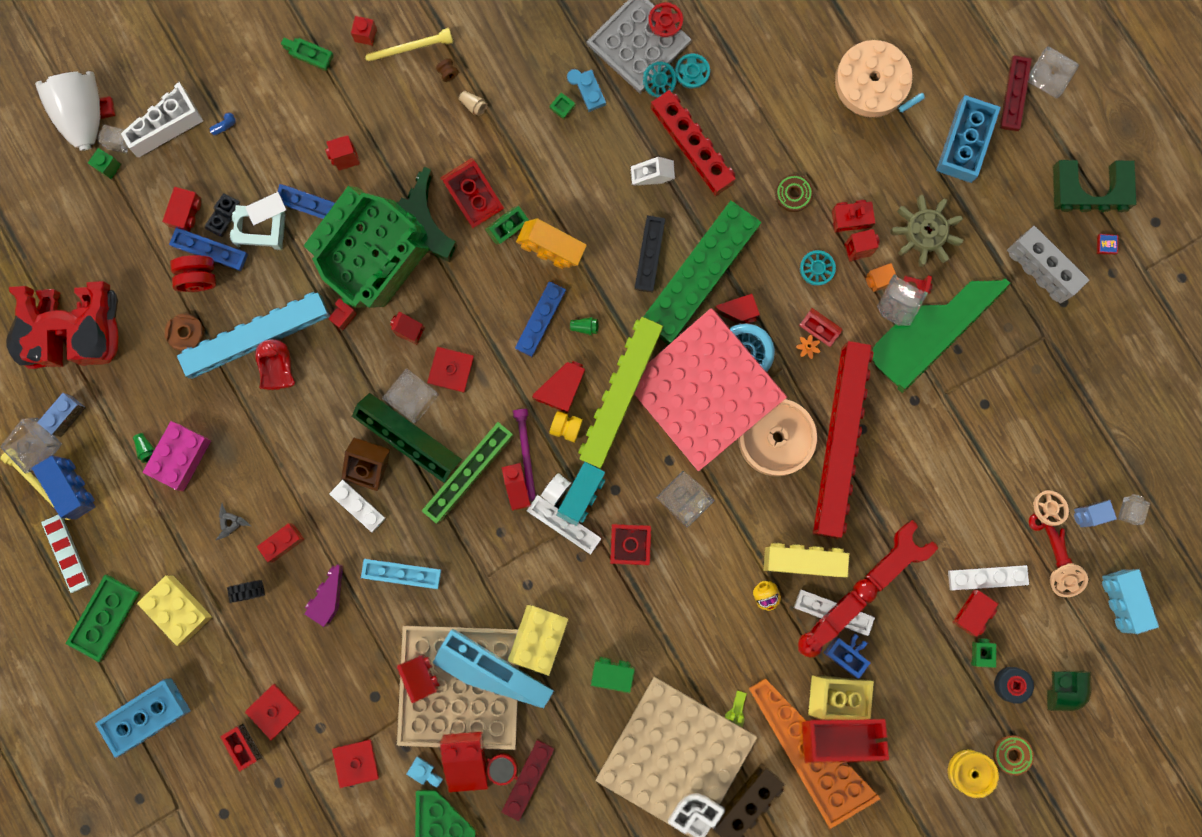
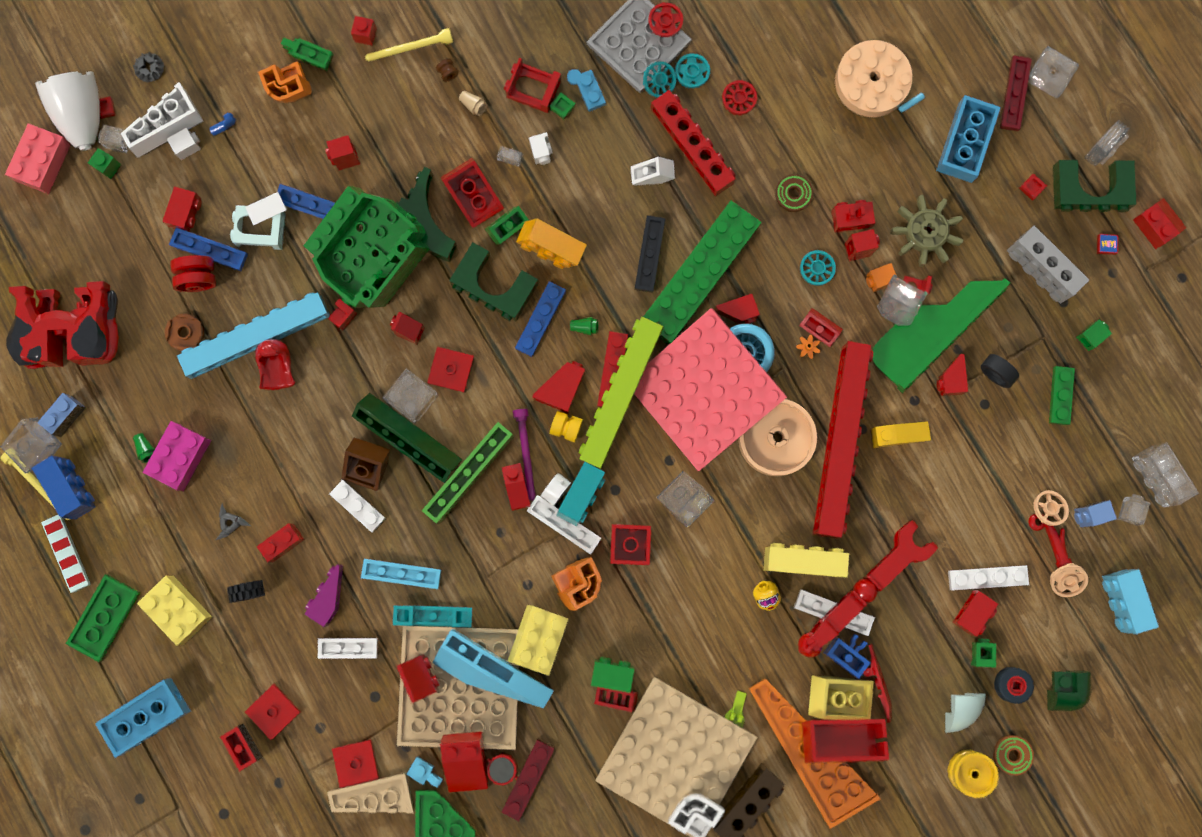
(38, 158): none -> coral brick
(156, 67): none -> dark grey gear
(184, 143): none -> white brick
(222, 215): black slope -> none
(285, 84): none -> orange brick
(348, 648): none -> white plate
(380, 795): none -> tan wing
(432, 616): none -> teal slope
(509, 156): none -> clear piece
(510, 303): none -> dark green arch
(522, 70): none -> red panel
(540, 148): none -> white brick
(578, 583): none -> orange brick
(615, 348): none -> red plate
(632, 703): none -> red slope
(739, 97): none -> red wheel
(875, 669): none -> red piece
(900, 434): none -> yellow slope
(954, 378): none -> red slope
(964, 711): none -> light aqua brick
(999, 371): none -> black tyre
(1032, 187): none -> red tile
(1061, 395): none -> green plate
(1094, 334): none -> green brick
(1108, 144): none -> clear brick
(1159, 223): none -> red slope
(1164, 475): none -> clear brick

